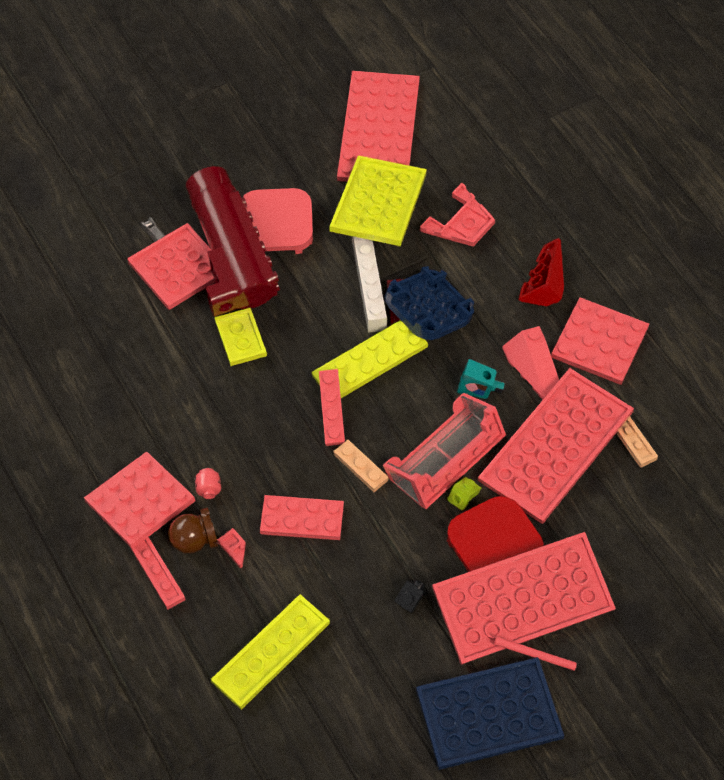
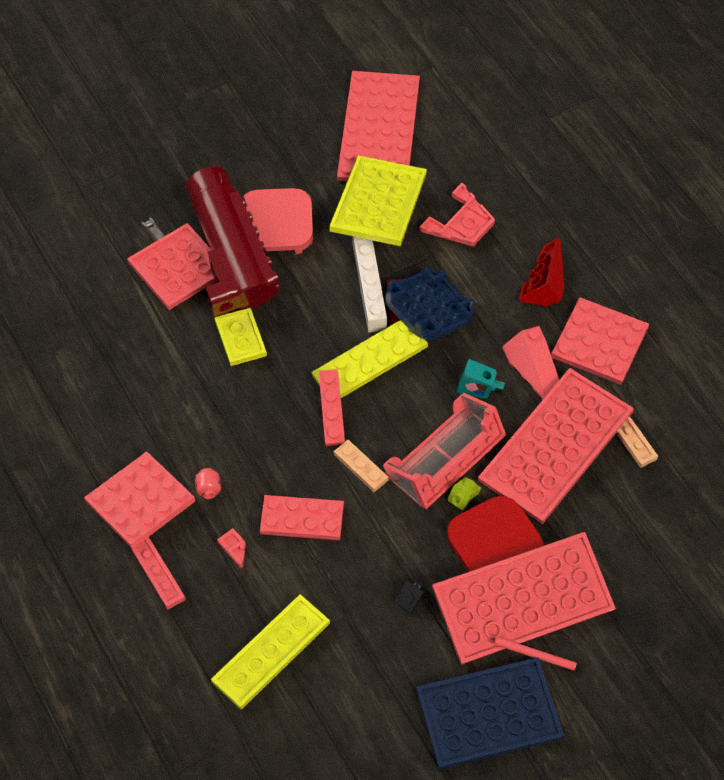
(192, 532): reddish brown tile -> none

